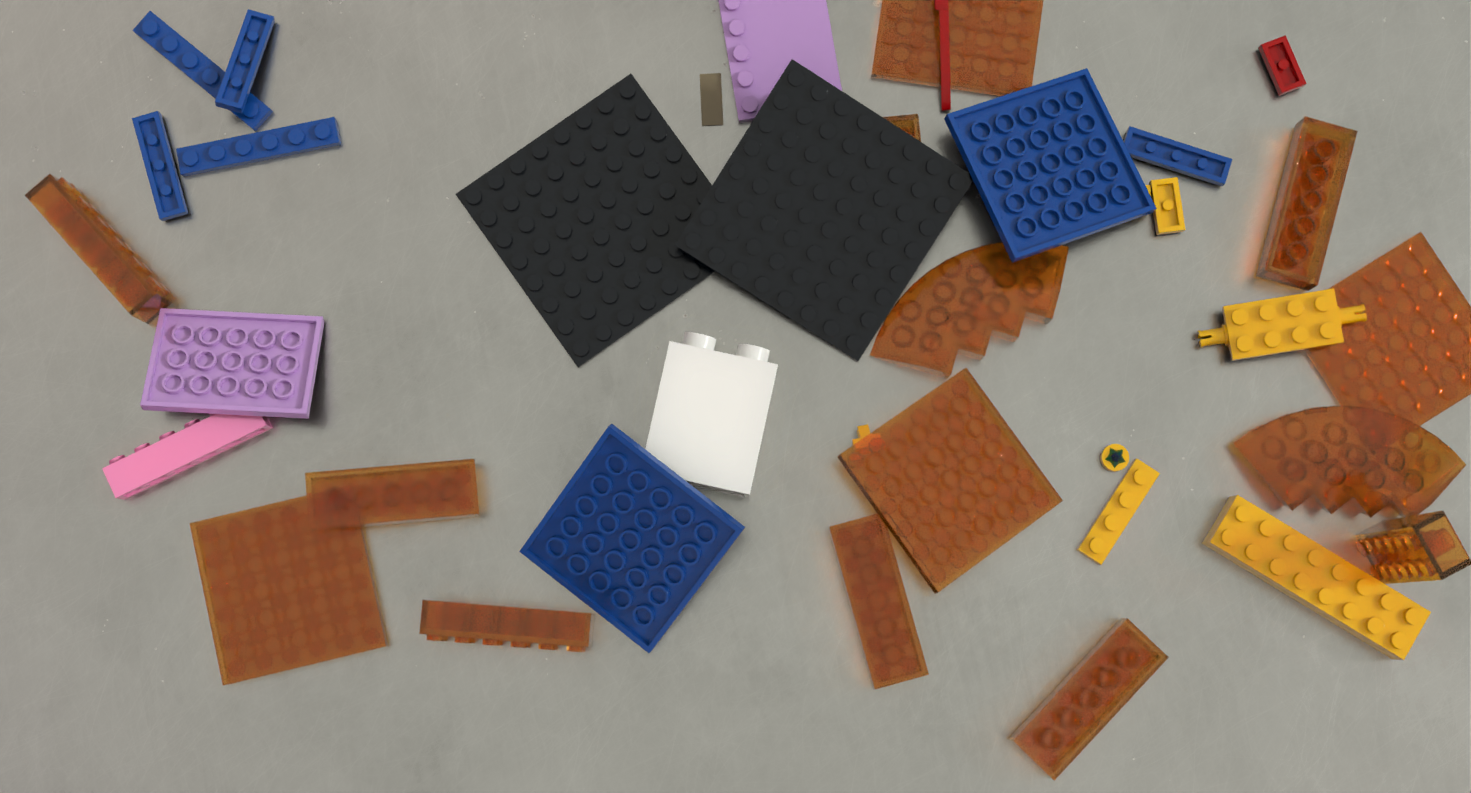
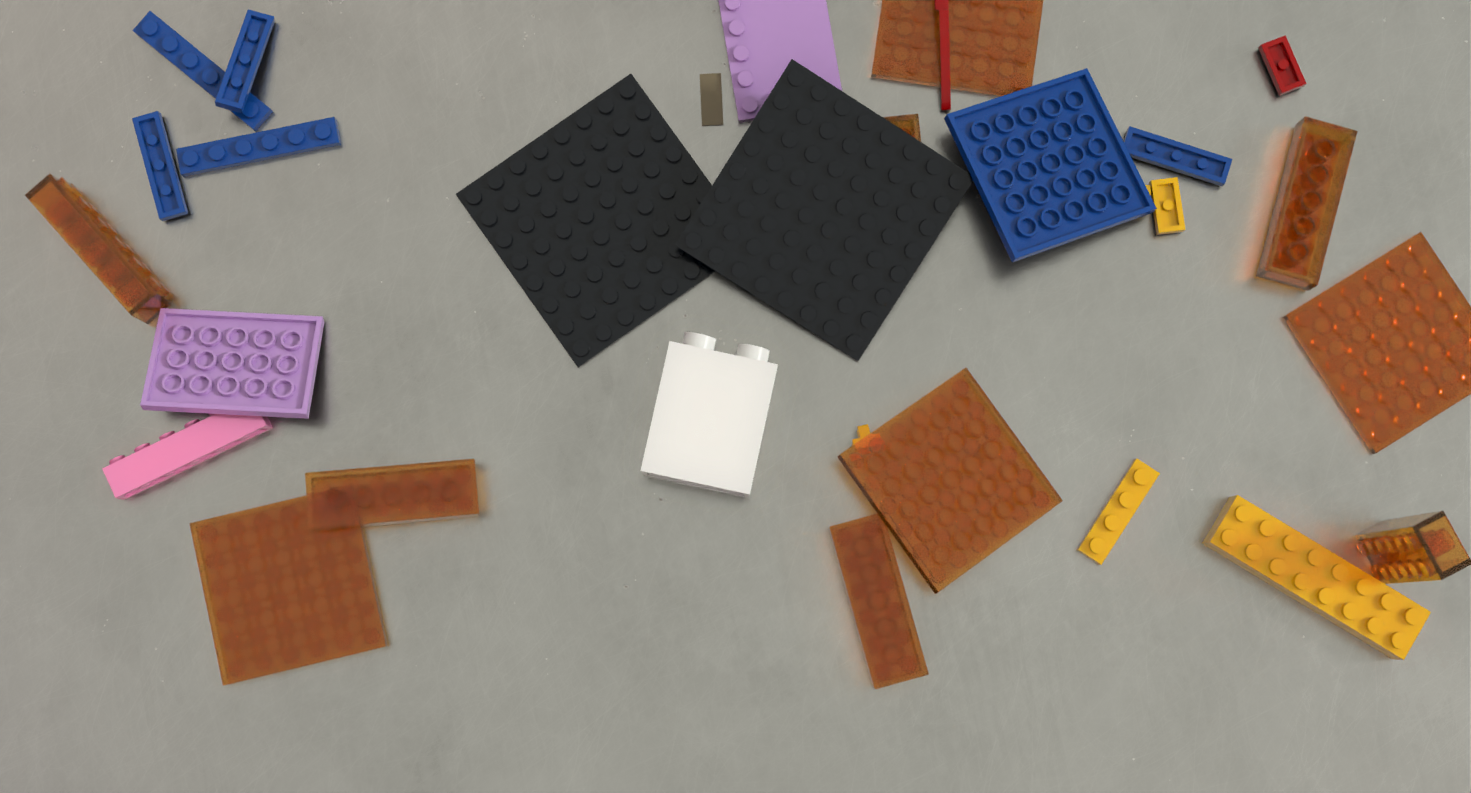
(505, 623): clear orange brick -> none
(631, 538): blue plate -> none
(966, 303): clear orange brick -> none
(1088, 698): clear orange brick -> none
(1114, 457): yellow tile -> none
(1282, 324): yellow plate -> none
(1350, 456): clear orange brick -> none

